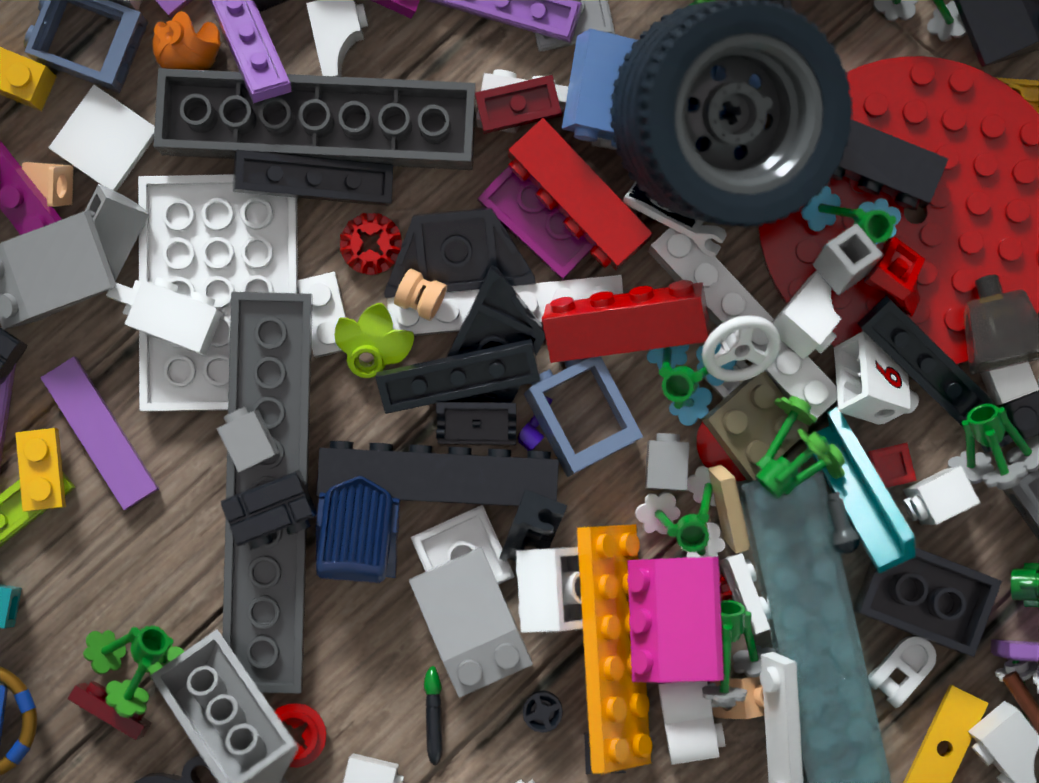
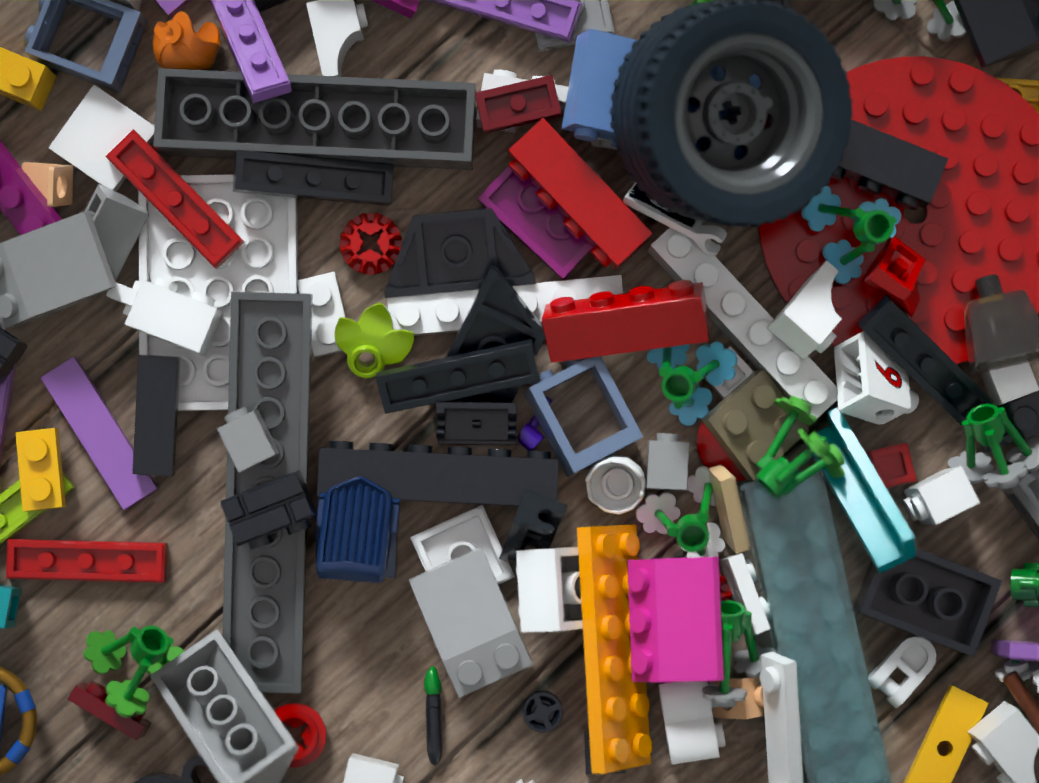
(86, 560): none -> red tile
(156, 415): none -> black tile
(175, 199): none -> red tile
(420, 294): light nougat wheel -> none
(615, 484): none -> white hair
(737, 344): white piece -> none
(844, 537): dark grey piece -> none
(847, 259): light grey brick -> none

